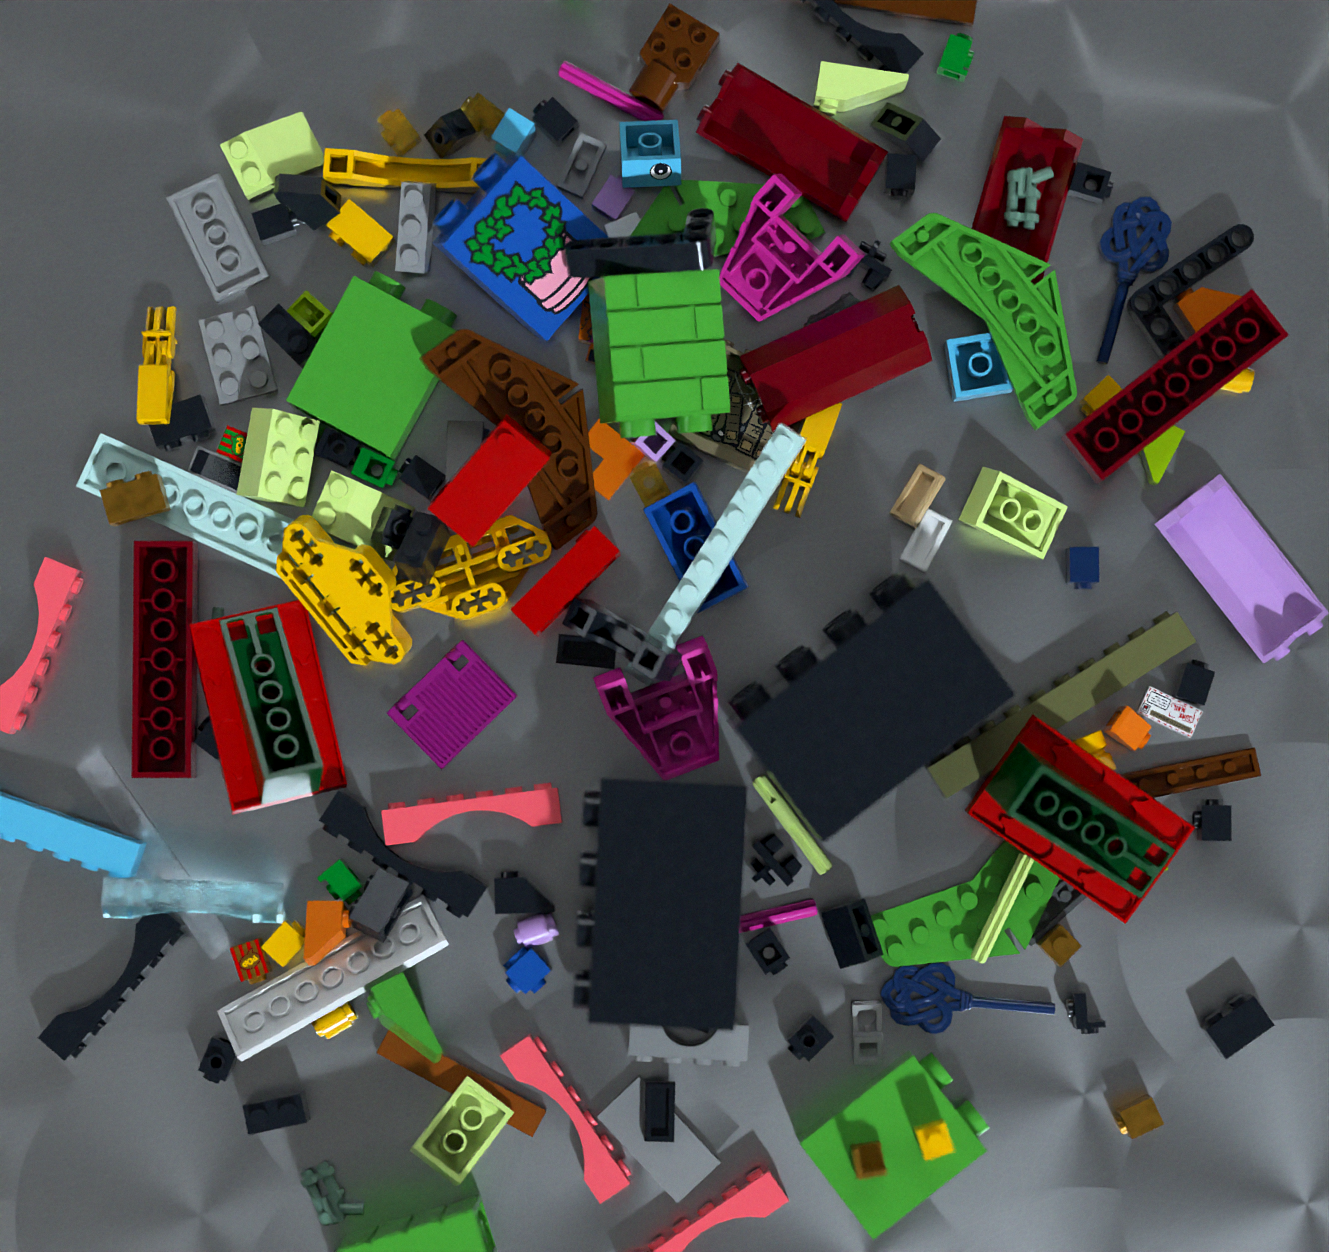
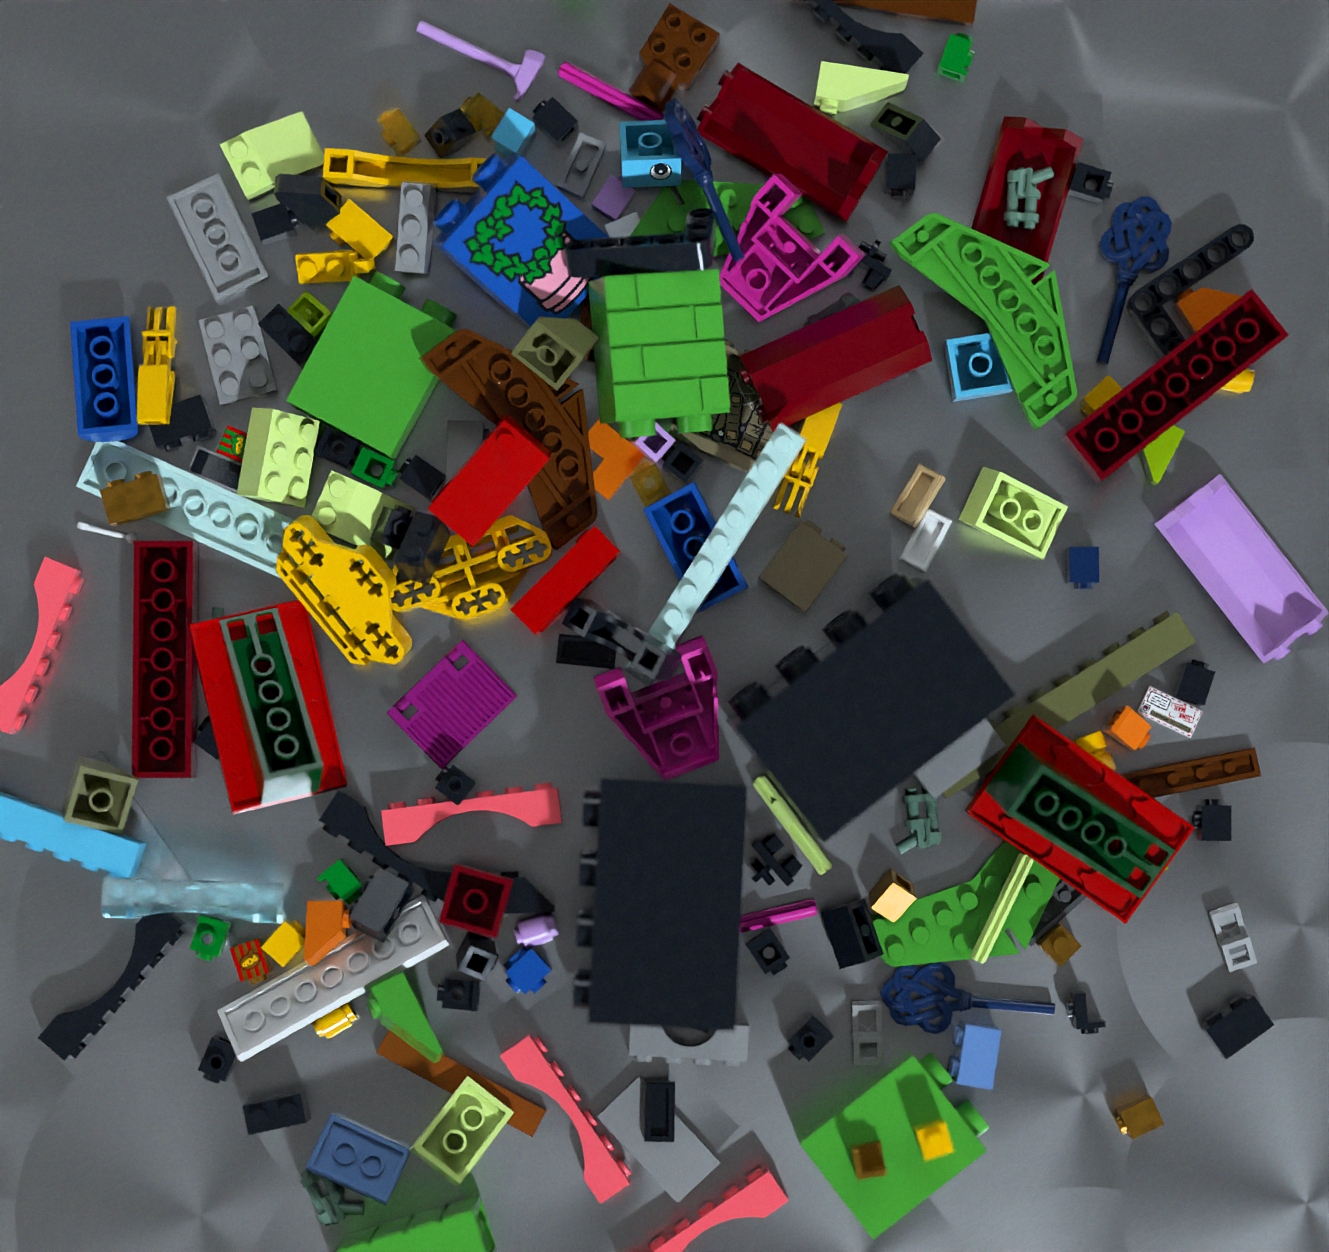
(99, 796): none -> olive slope
(104, 379): none -> blue brick
(130, 537): none -> white hinge
(218, 929): none -> green brick
(331, 266): none -> yellow hinge
(358, 1159): none -> medium blue tile
(454, 783): none -> black bracket
(470, 990): none -> black brick
(476, 900): none -> dark red brick
(476, 956): none -> black brick
(522, 74): none -> lavender piece
(554, 348): none -> olive slope
(697, 158): none -> dark blue piece
(803, 565): none -> dark tan brick
(892, 895): none -> panel
(925, 830): none -> sand green piece
(959, 759): none -> light grey brick
(975, 1054): none -> medium blue brick
(1232, 937): none -> light grey slope

